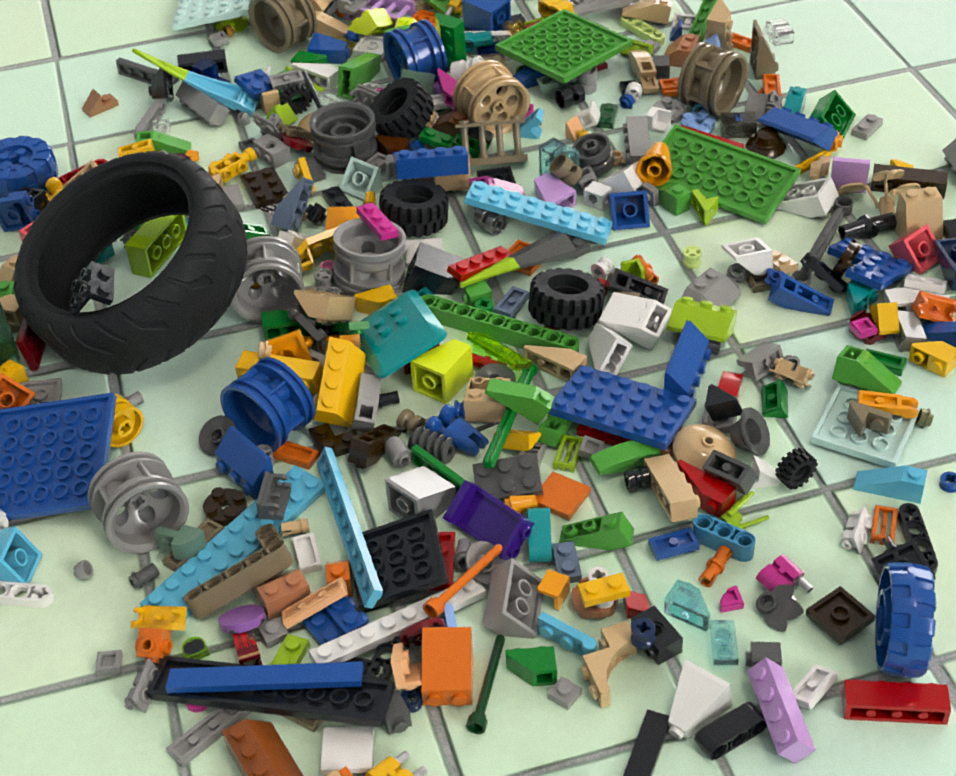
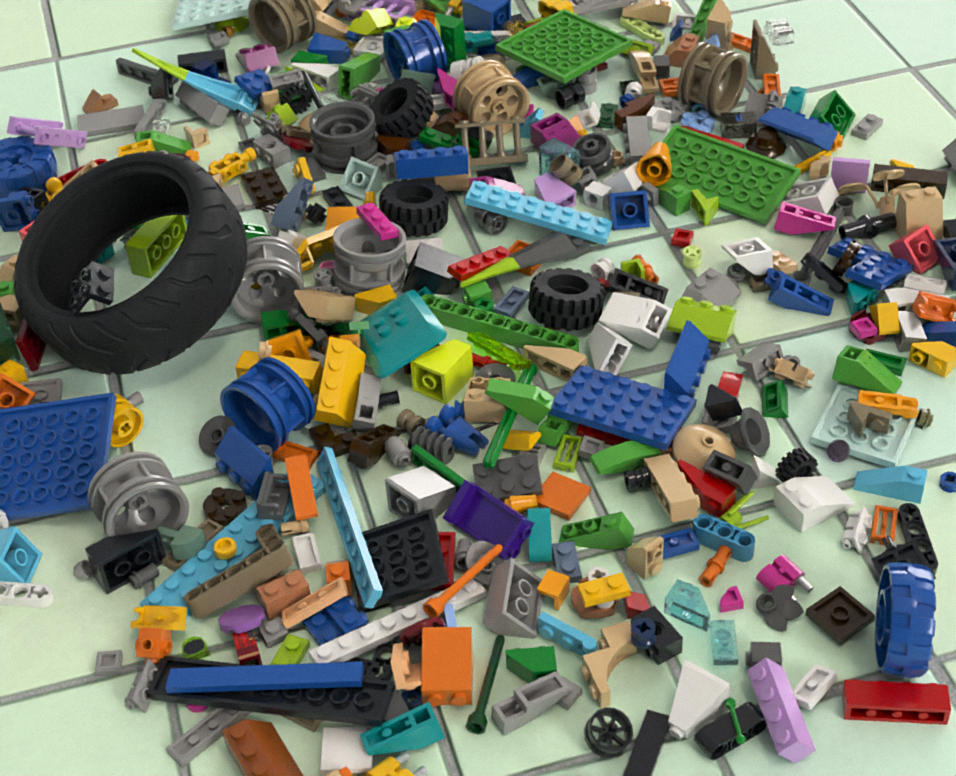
(46, 132): none -> lavender fence
(110, 120): none -> light grey tile
(120, 555): none -> black slope
(197, 137): none -> tan panel
(225, 548): none -> yellow tile
(257, 57): none -> slope
(301, 487): none -> orange slope
(405, 732): none -> teal slope
(528, 702): none -> light grey slope
(553, 126): none -> magenta slope
(608, 732): none -> black wheel
(636, 107): none -> reddish brown slope
(646, 557): none -> tan slope
(682, 237): none -> red plate
(730, 704): none -> green hinge
(799, 220): none -> dark pink slope
(810, 500): none -> white slope
(838, 450): none -> clear purple tile

